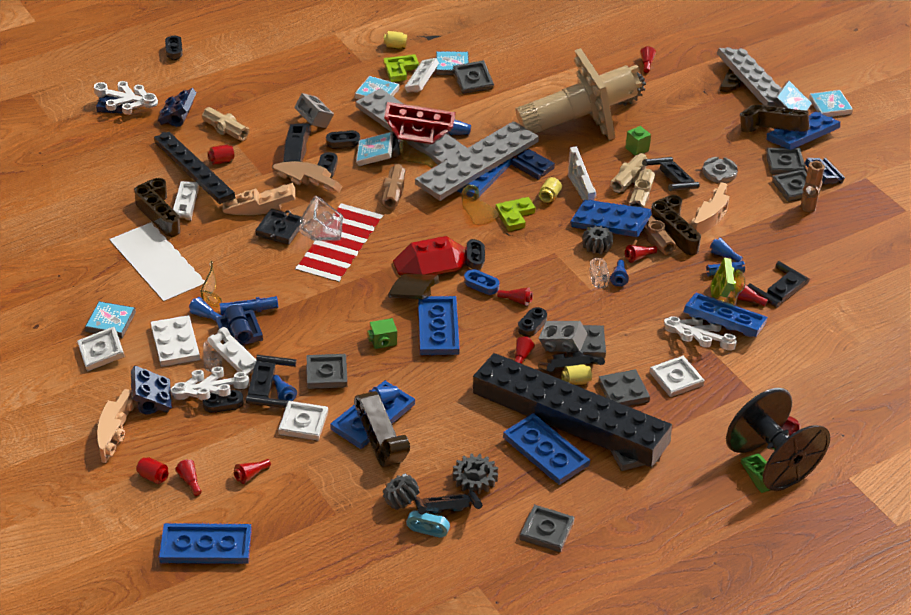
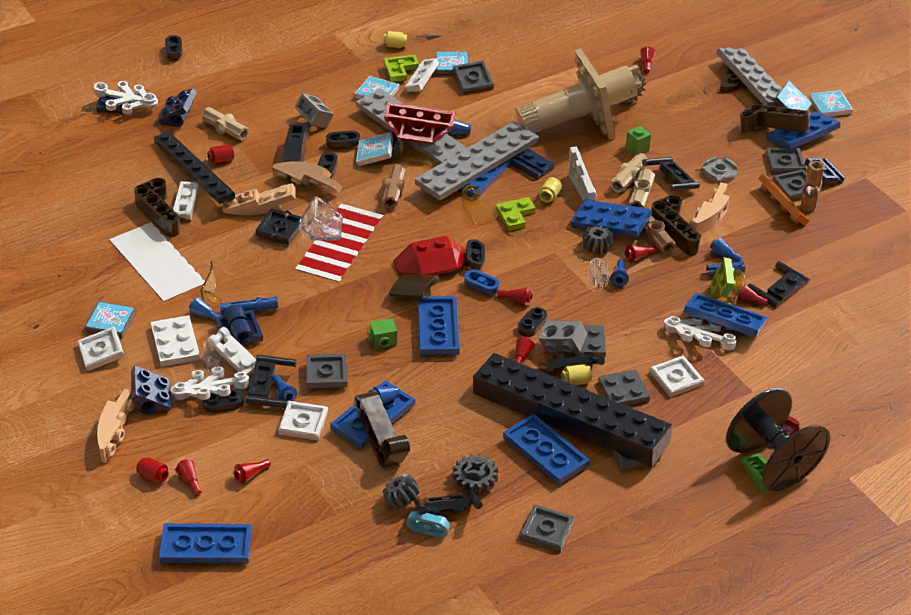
(786, 204): none -> orange plate

